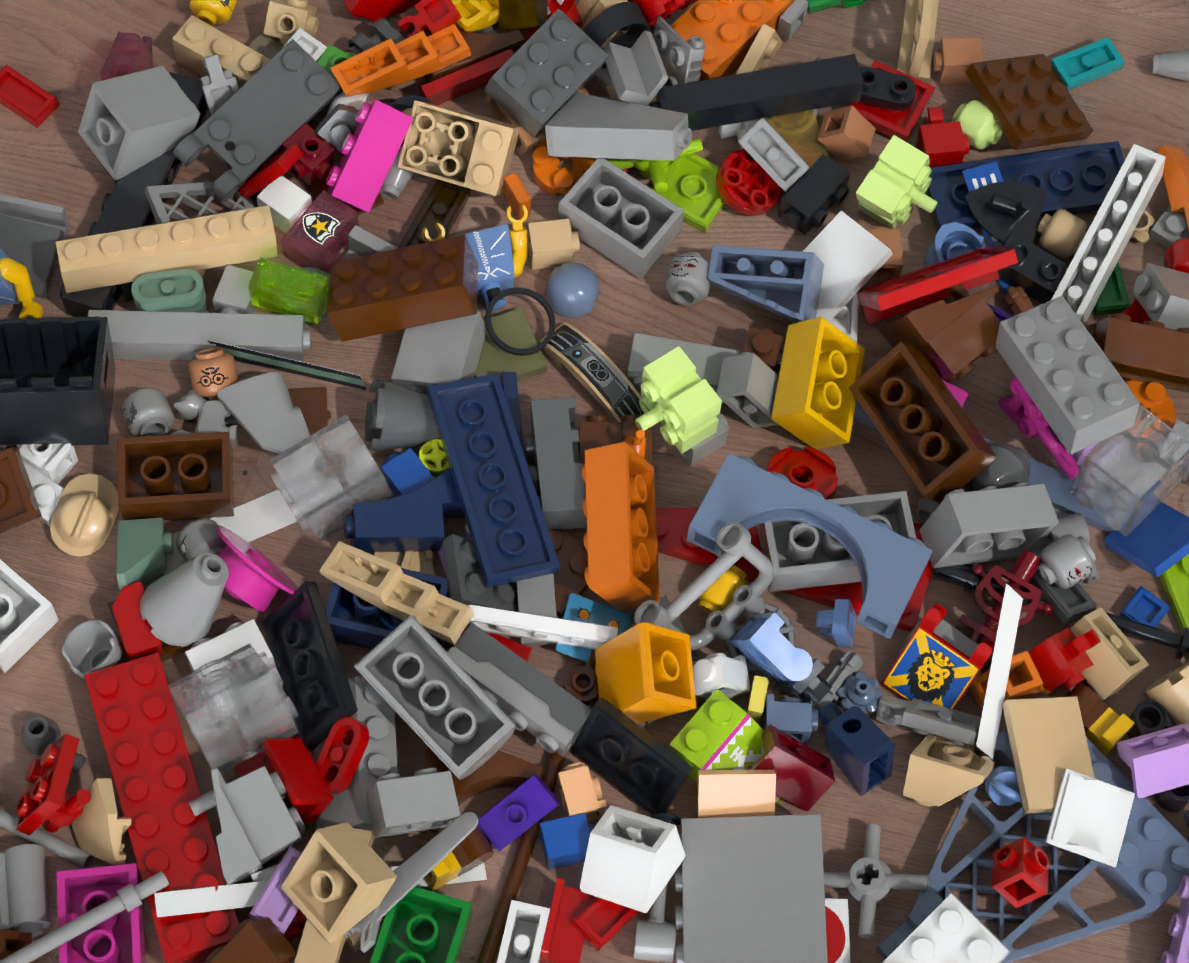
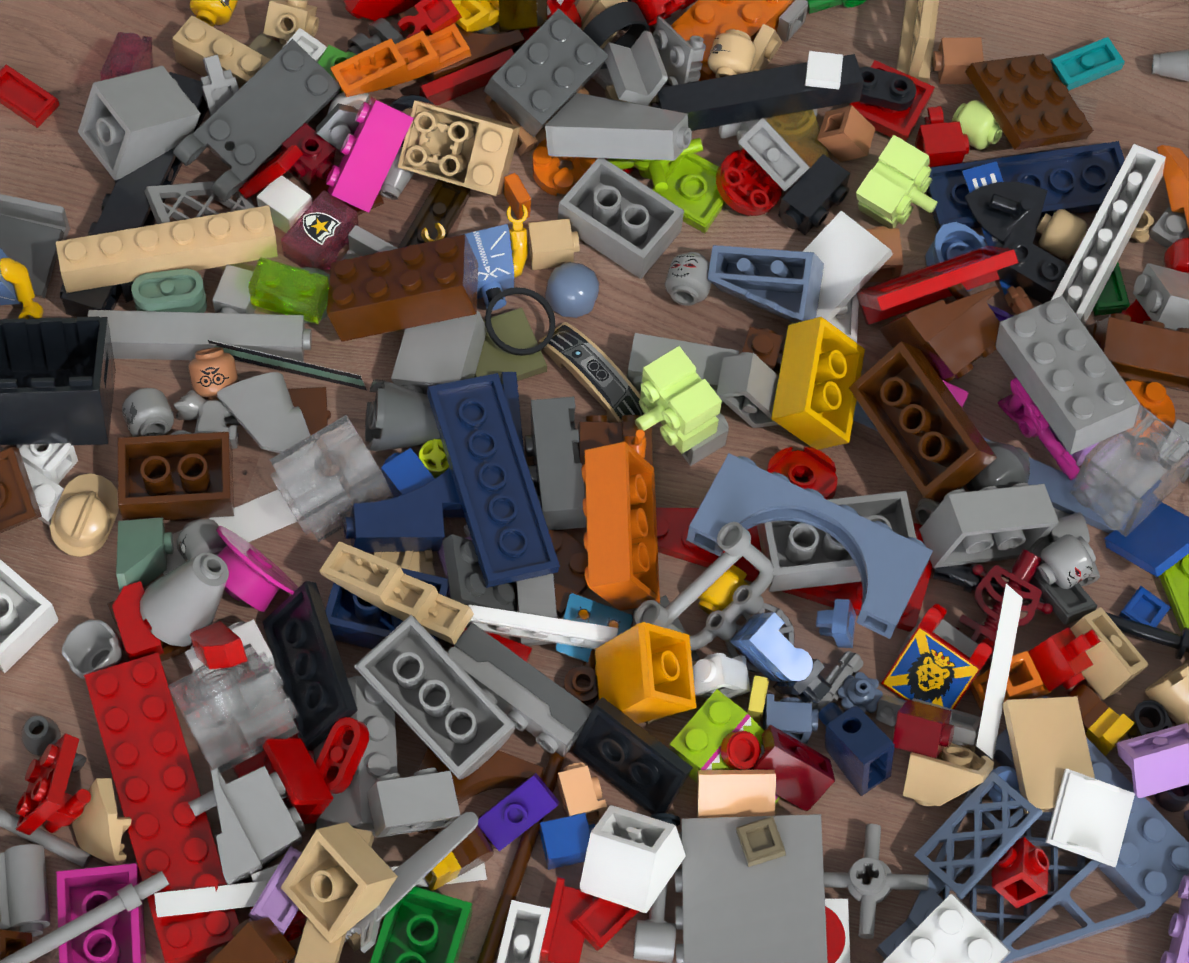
(218, 646): none -> red piece
(731, 53): none -> tan head
(740, 750): none -> red tile
(760, 841): none -> dark tan tile
(824, 70): none -> white tile
(923, 729): none -> dark red brick
(974, 805): none -> sand blue window

